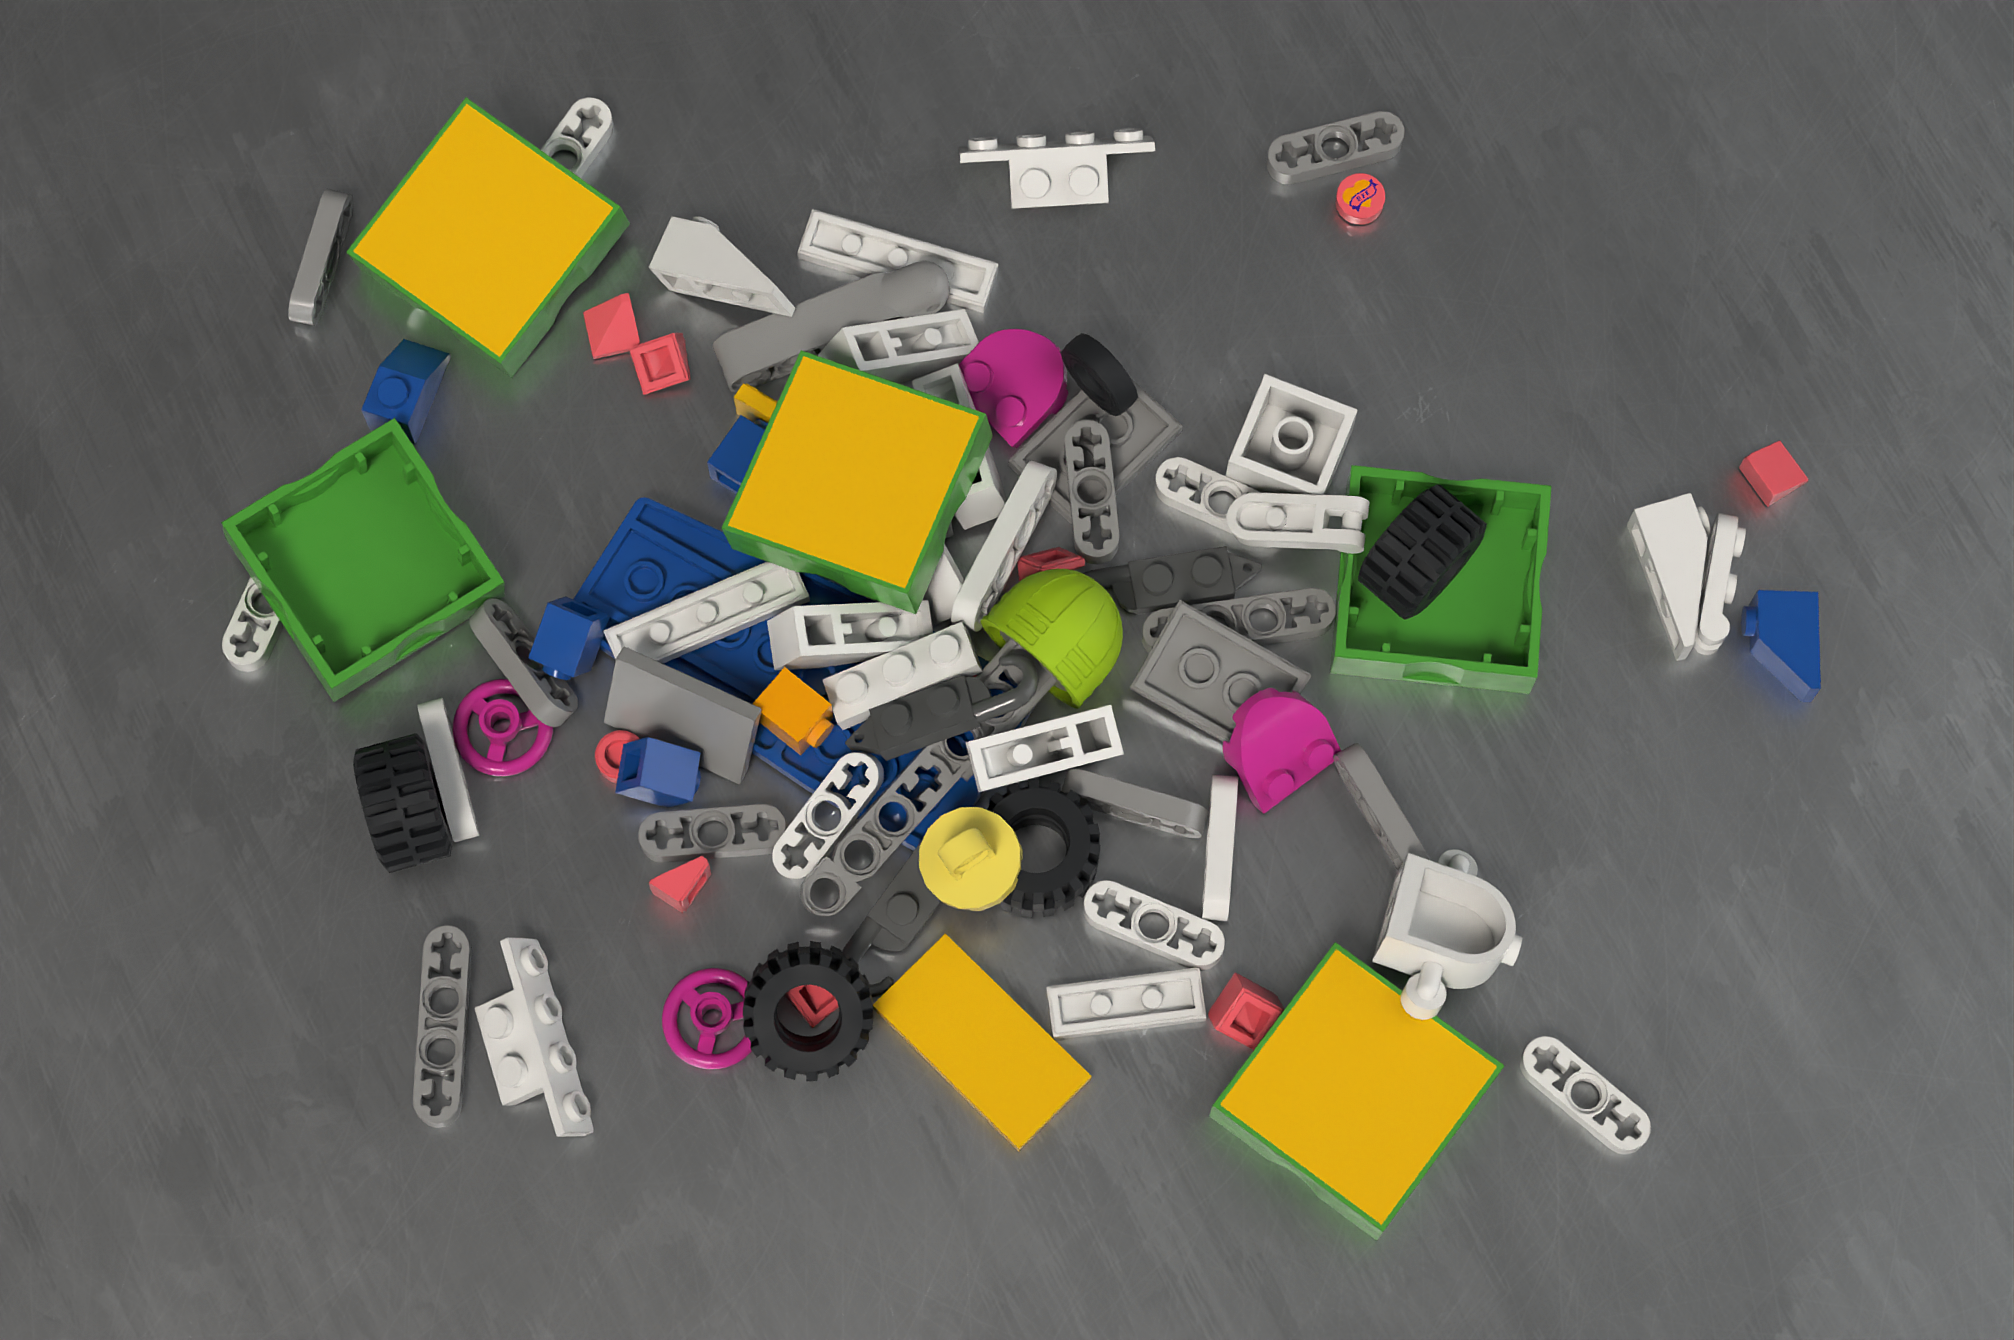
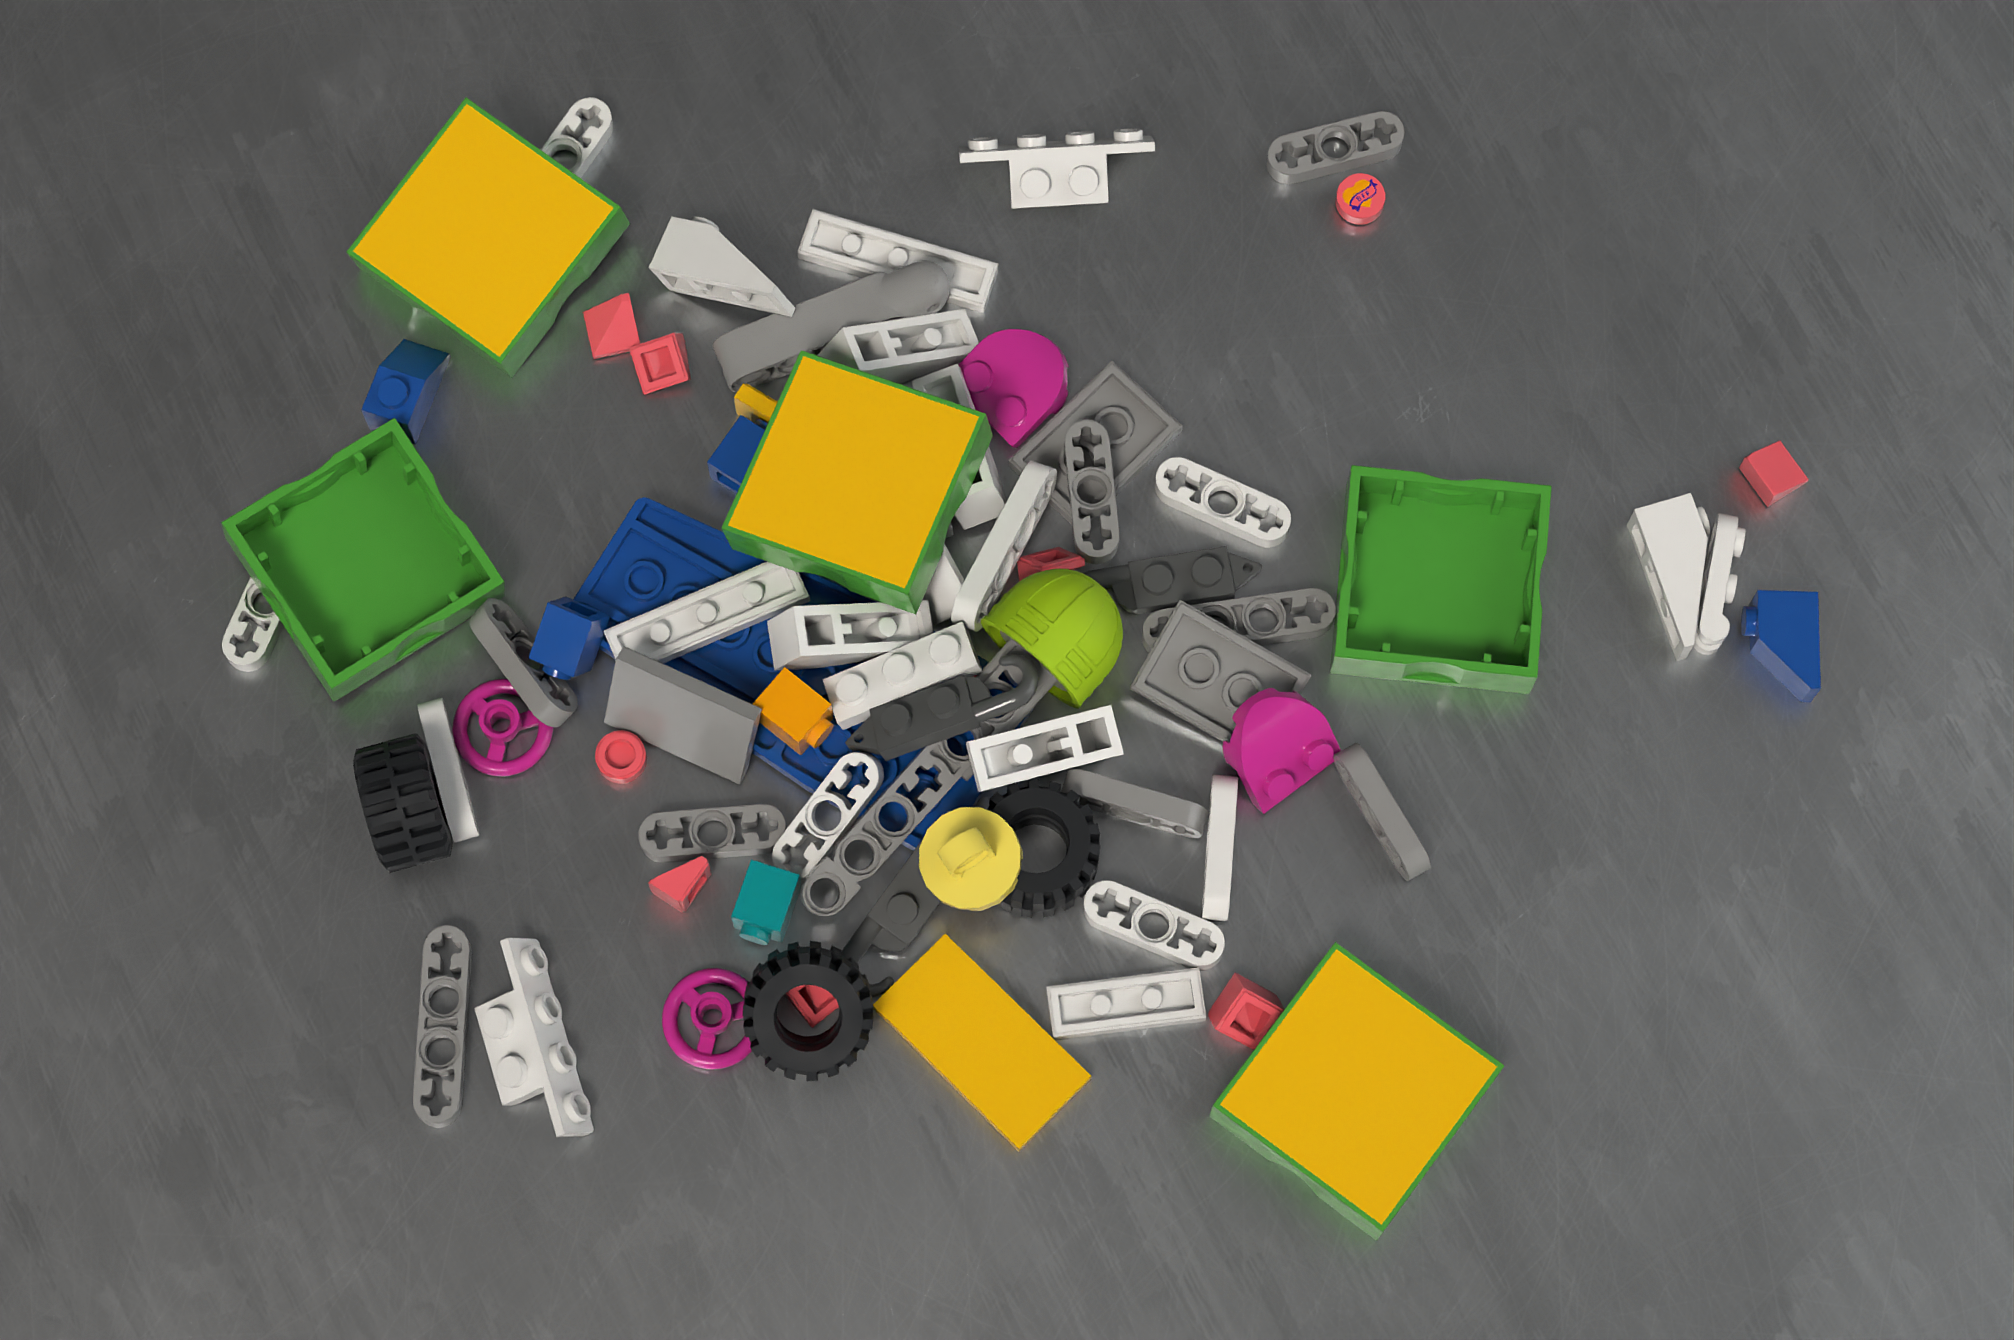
(320, 257): light grey beam -> none
(658, 772): blue brick -> none
(765, 903): none -> teal brick
(1099, 374): black tyre -> none
(1290, 440): white brick -> none
(1298, 521): white plate -> none
(1421, 551): black tyre -> none
(1444, 930): white piece -> none
(1585, 1117): white beam -> none

